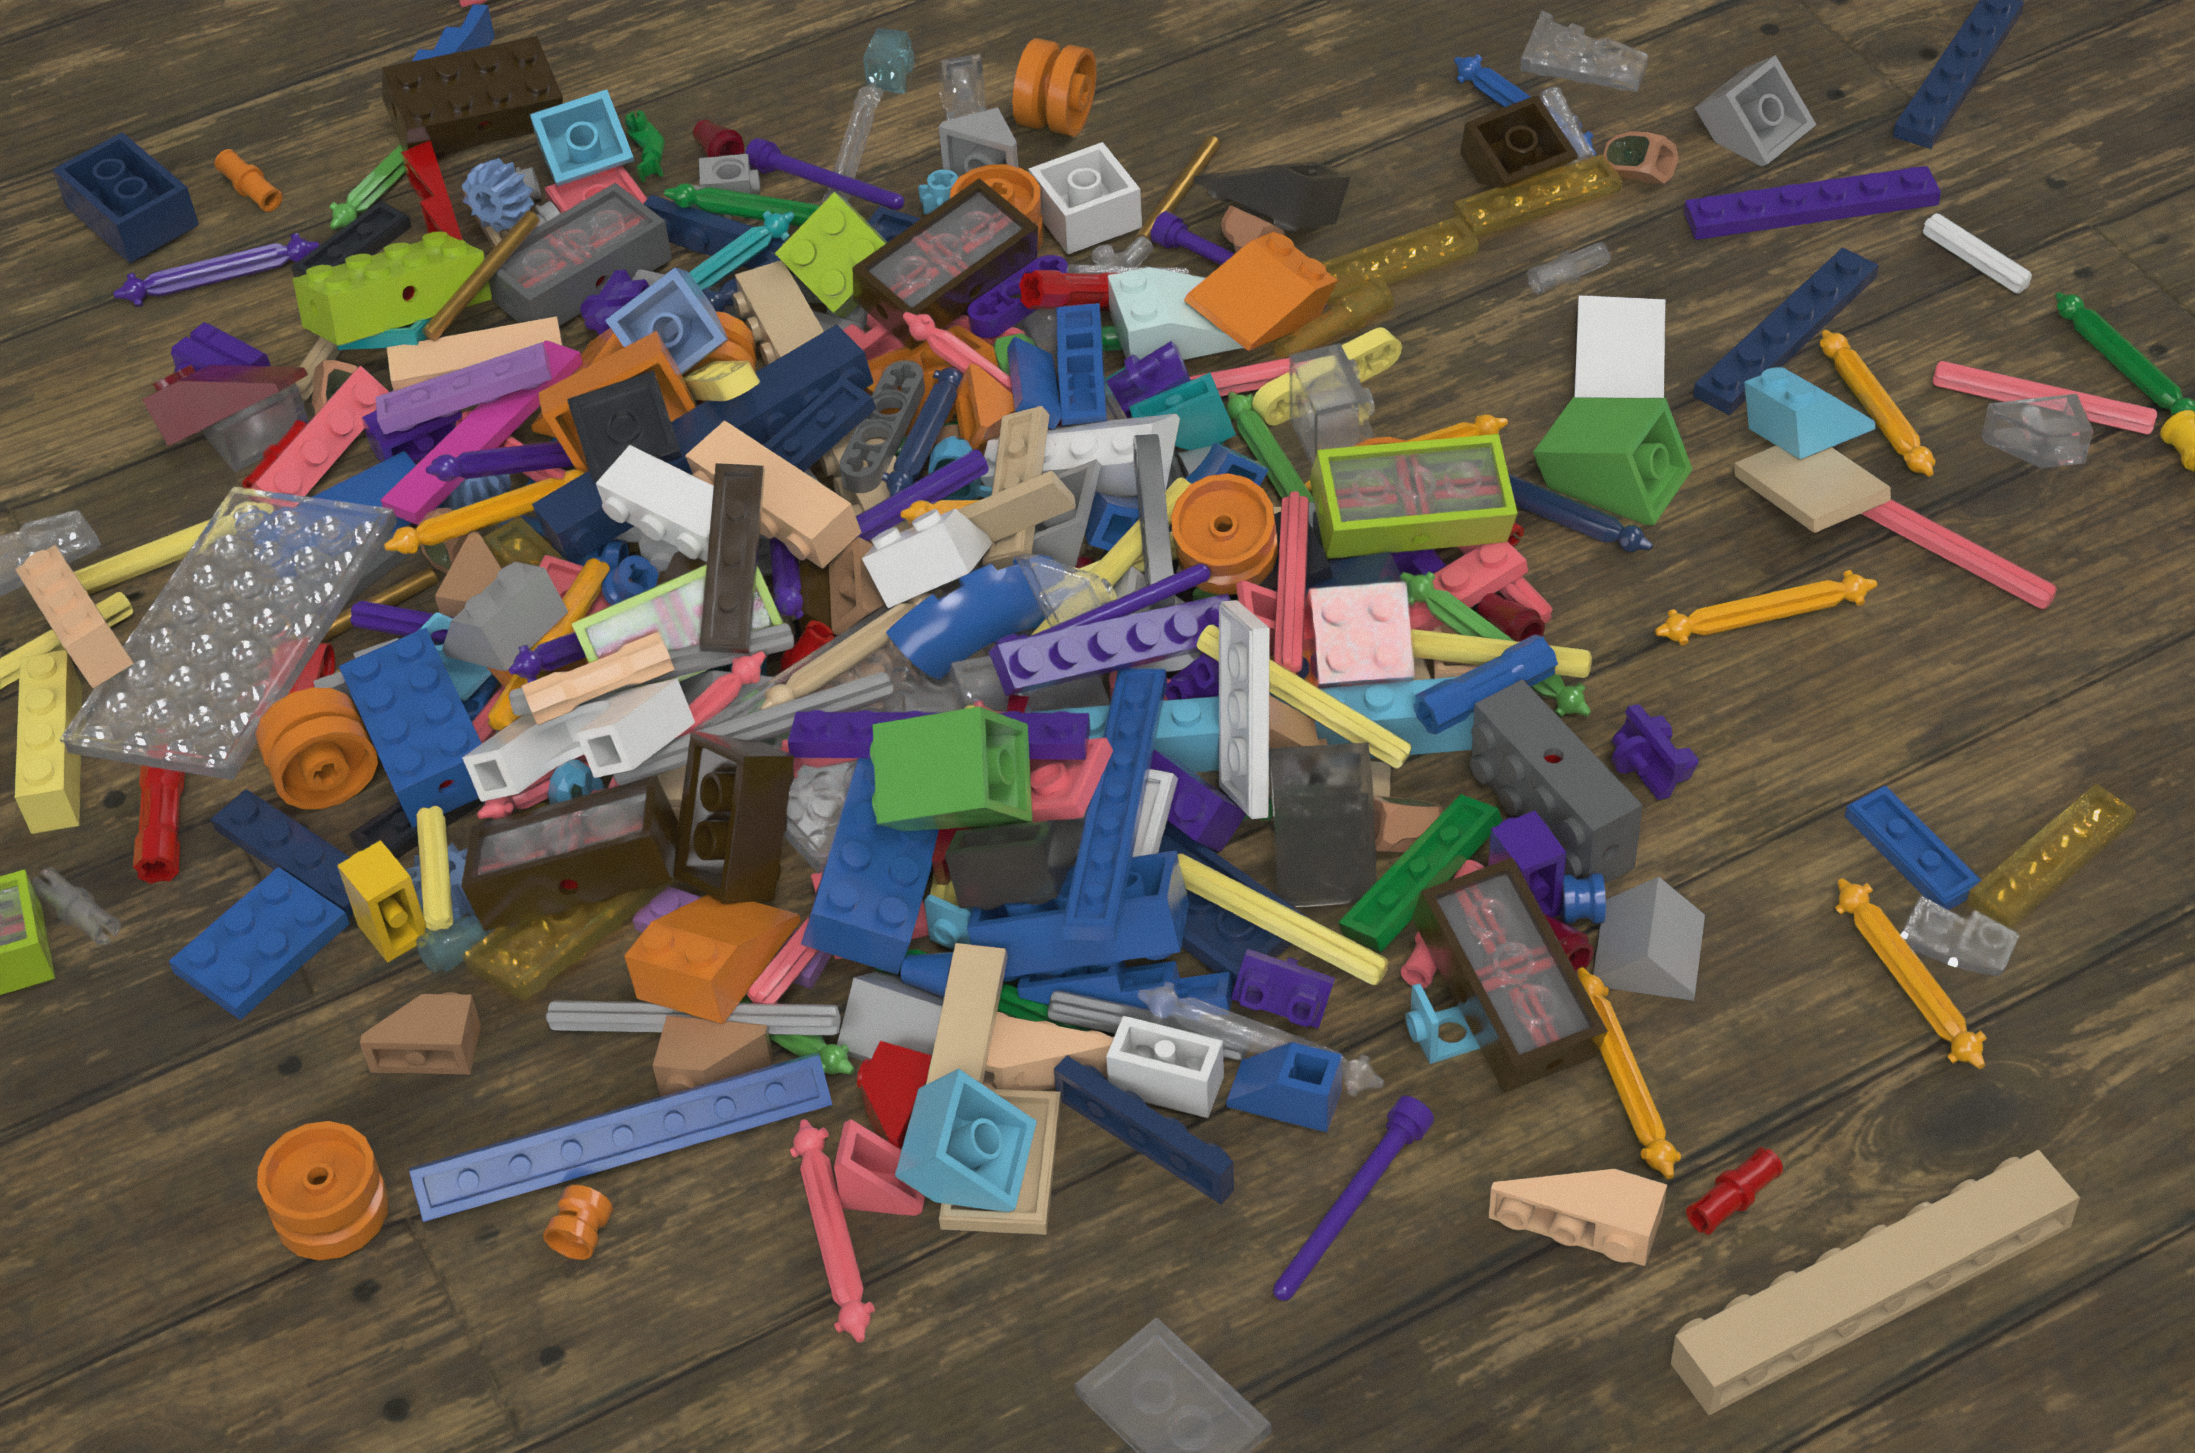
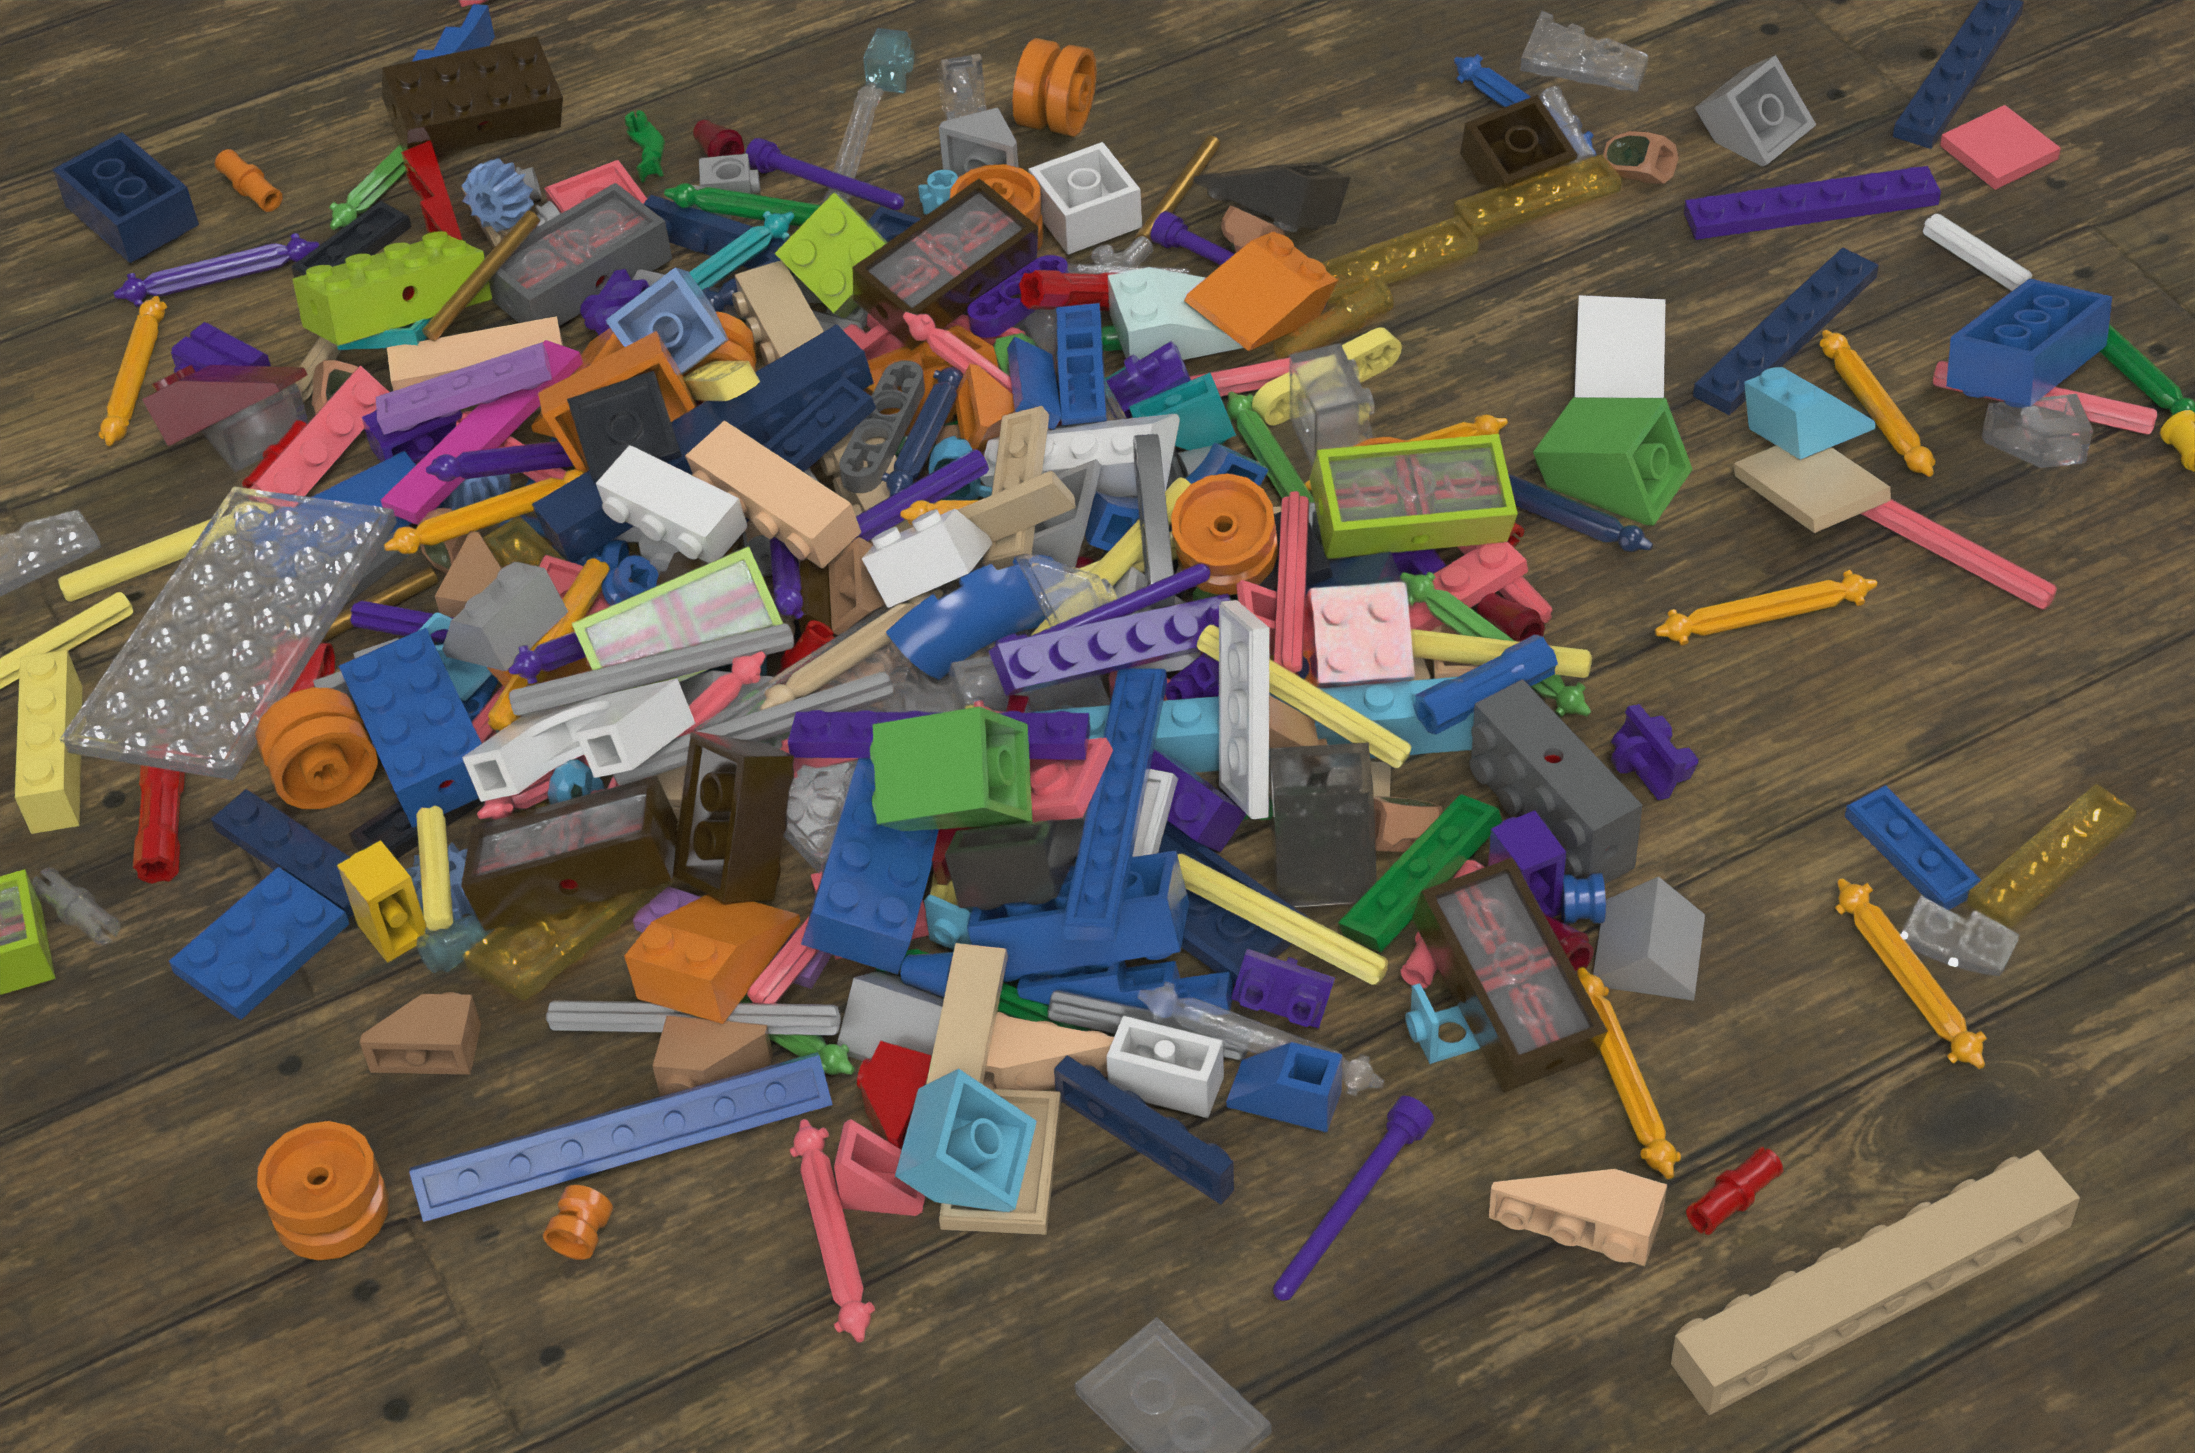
(73, 616): light nougat brick -> none
(132, 371): none -> light orange wheel
(581, 138): medium azure slope -> none
(630, 665): light nougat axle -> none
(732, 558): dark brown tile -> none
(1568, 267): clear axle -> none
(2000, 147): none -> coral tile
(2028, 342): none -> blue brick

